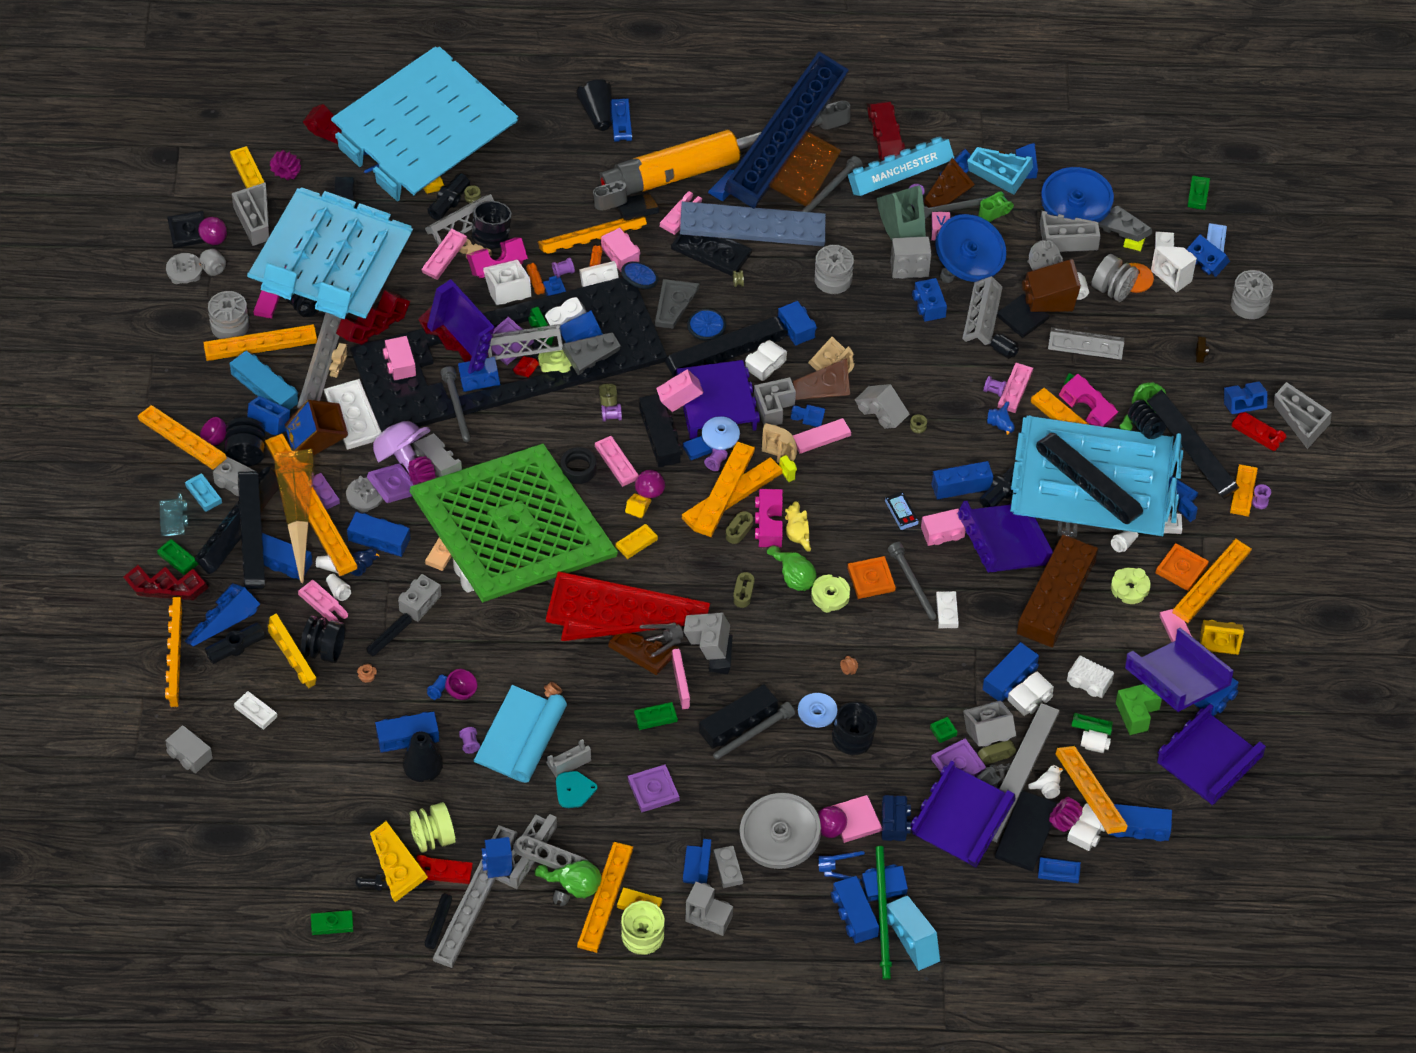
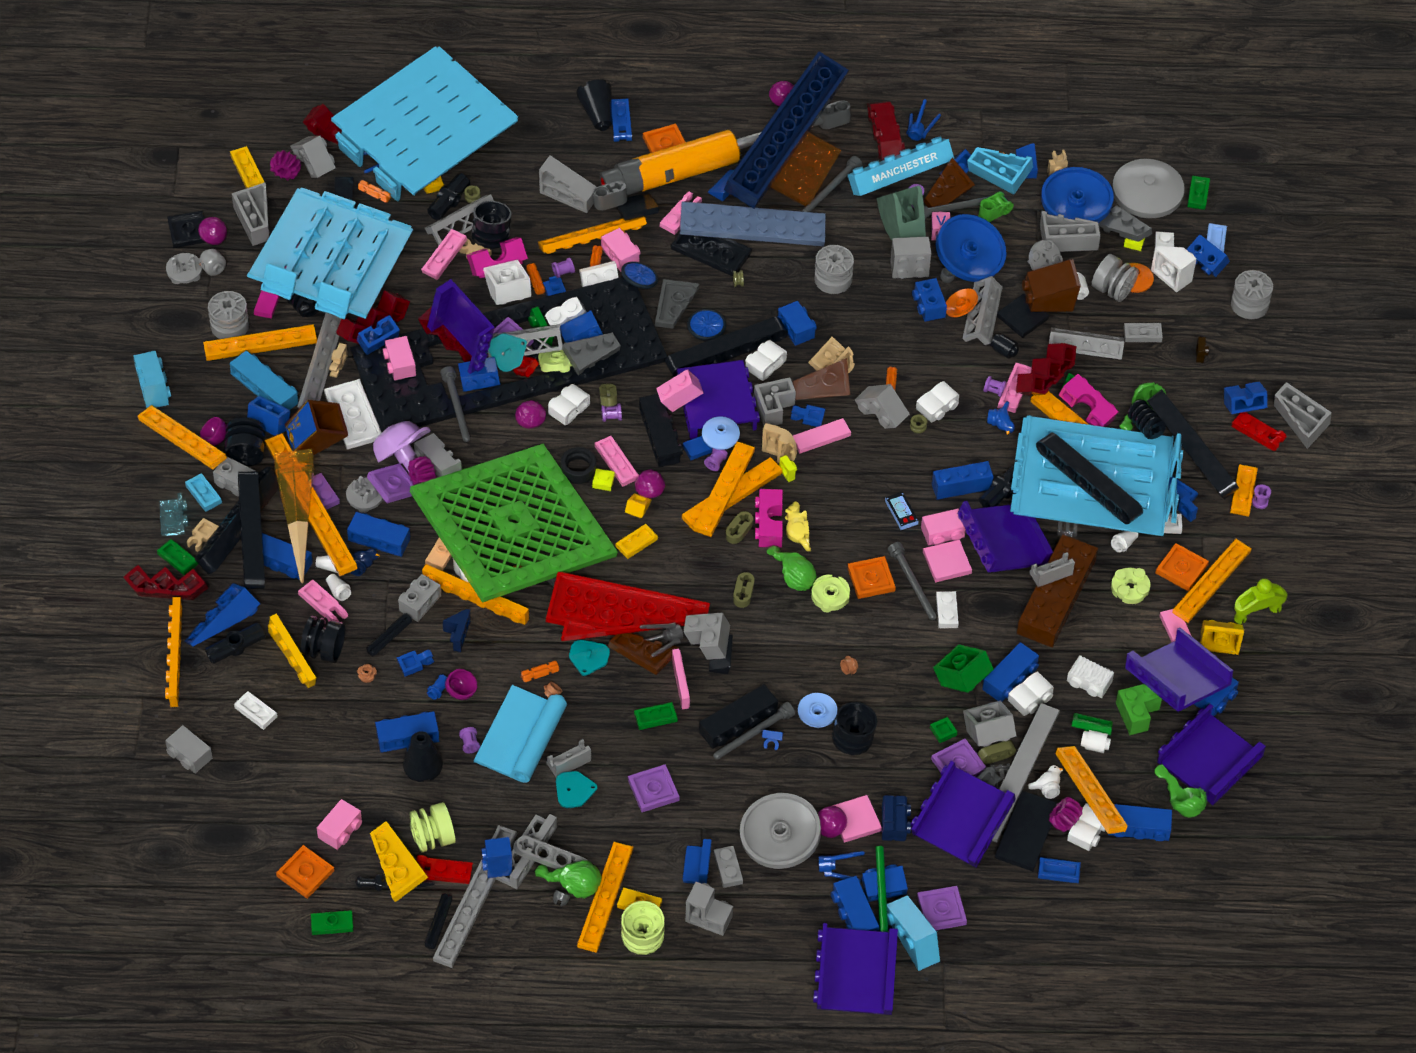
(152, 379): none -> medium azure wedge
(202, 533): none -> tan plate
(305, 871): none -> orange plate
(314, 154): none -> light grey brick
(339, 824): none -> bright pink brick
(373, 339): none -> blue brick
(374, 191): none -> orange axle
(412, 663): none -> blue plate
(458, 627): none -> dark blue slope
(465, 591): none -> light orange plate
(512, 349): none -> teal piece
(530, 414): none -> magenta piece
(540, 671): none -> orange axle
(565, 185): none -> light grey wedge
(568, 404): none -> white brick
(588, 656): none -> teal piece
(603, 479): none -> neon yellow plate
(663, 138): none -> orange plate
(772, 736): none -> blue tile
(779, 91): none -> magenta piece
(856, 970): none -> dark purple panel
(891, 376): none -> orange axle
(916, 130): none -> blue plant
(937, 402): none -> white brick
(942, 907): none -> medium lavender plate
(947, 561): none -> bright pink tile
(961, 302): none -> orange dish
(963, 668): none -> green brick
(1047, 370): none -> dark red brick
(1052, 571): none -> light grey hinge
(1057, 163): none -> tan plate
(1143, 332): none -> light grey plate
(1148, 188): none -> light grey dish
(1186, 801): none -> bright green hair
(1259, 597): none -> lime connector

